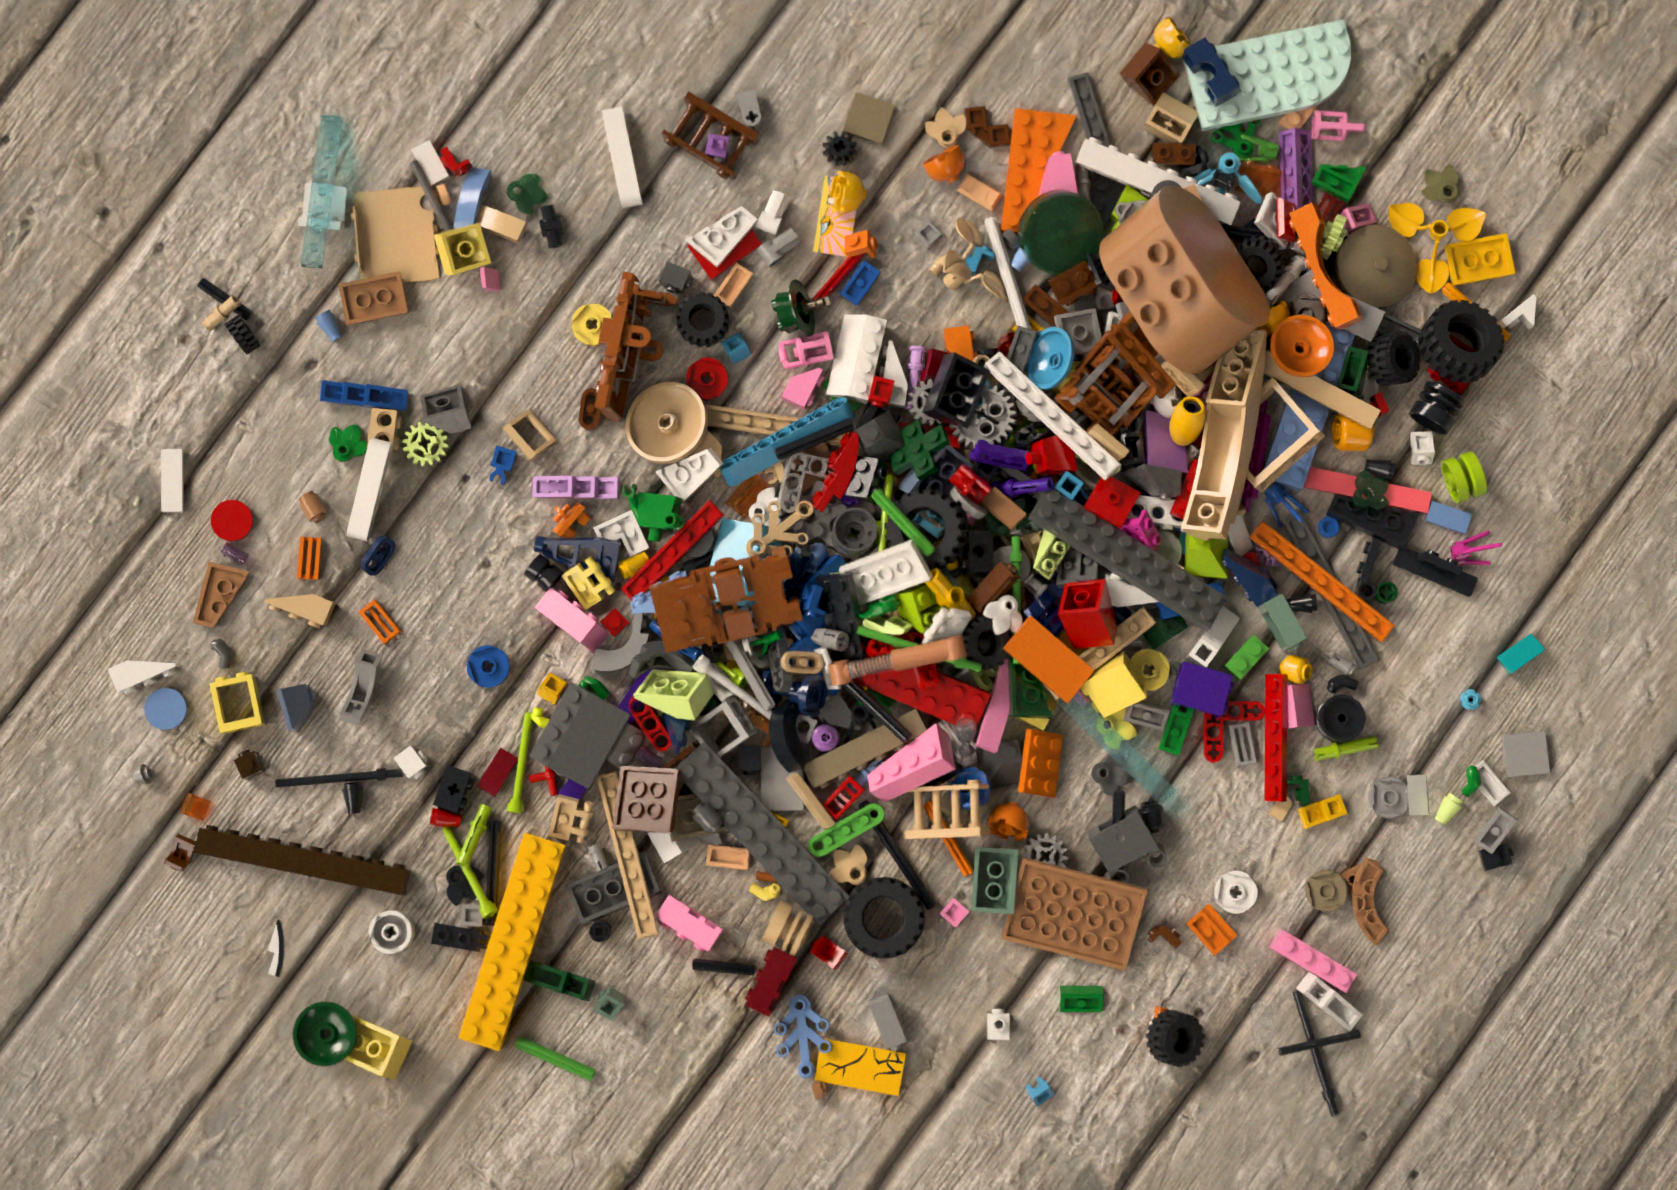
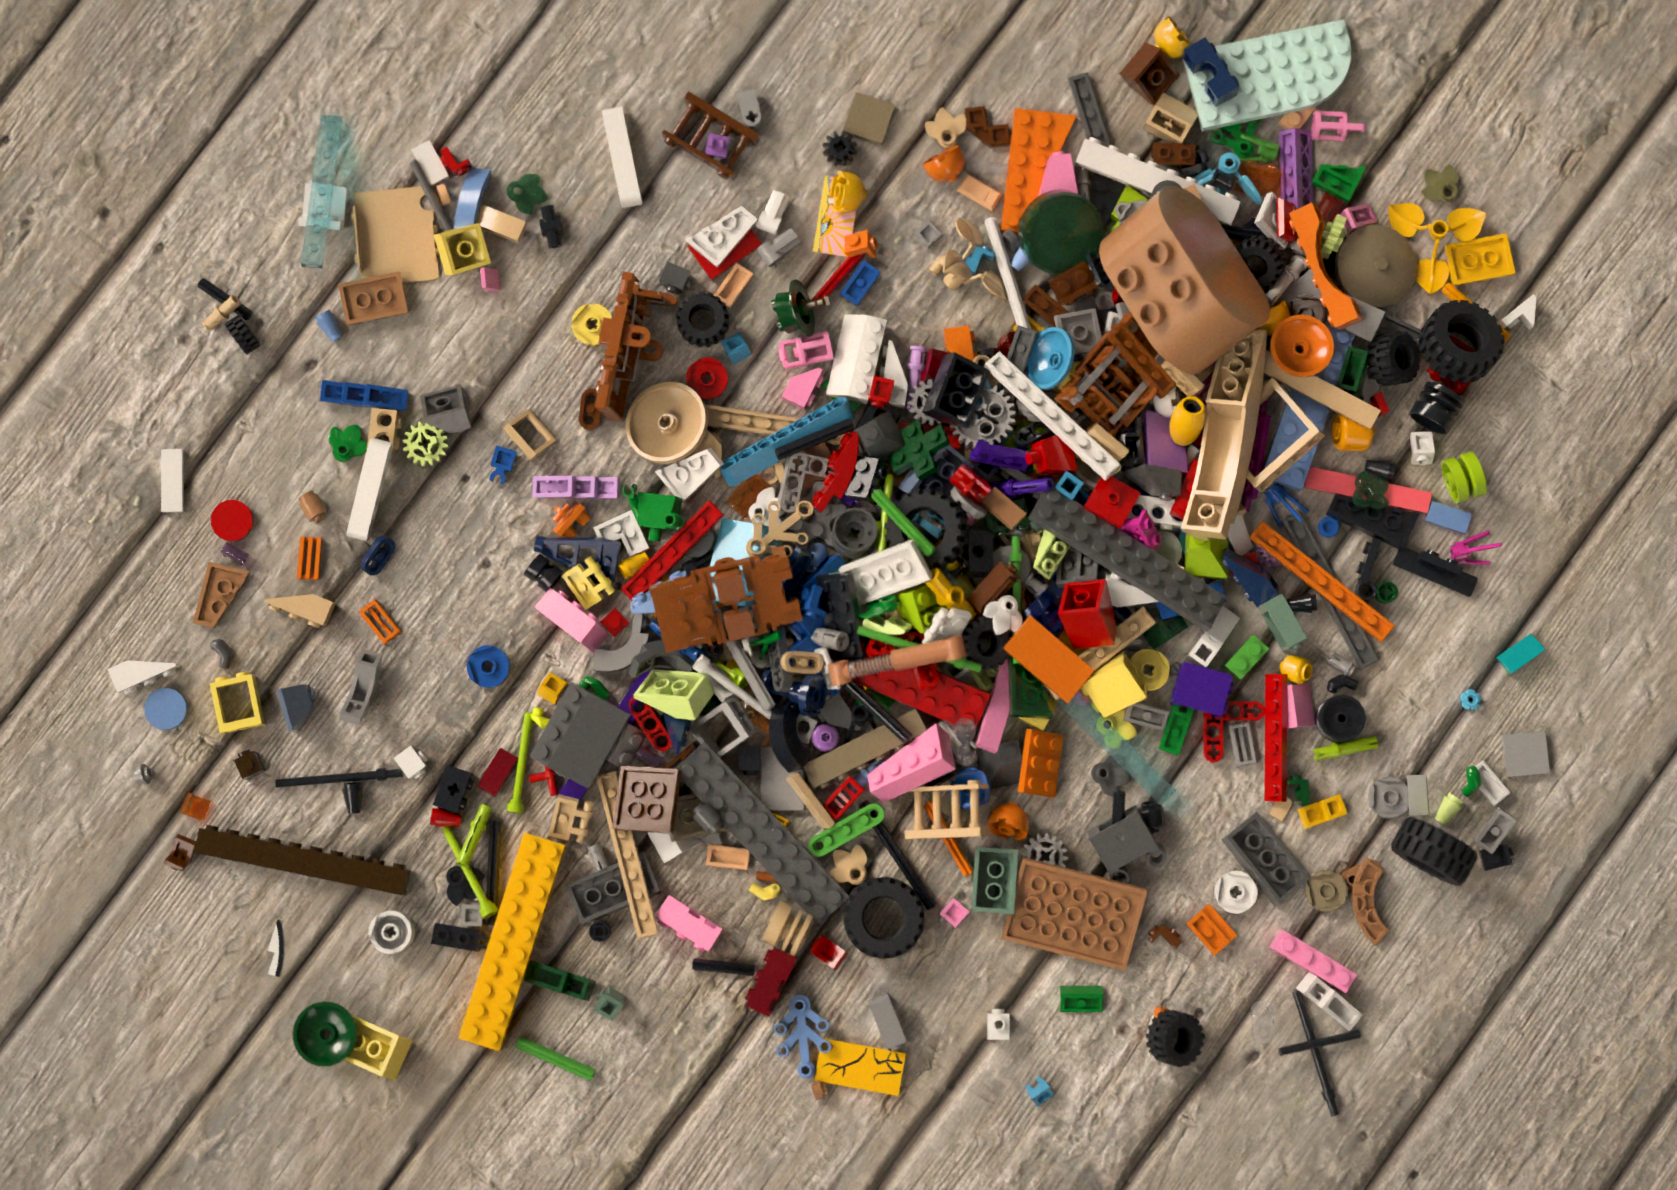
(1265, 859): none -> dark grey slope
(1434, 851): none -> black tyre

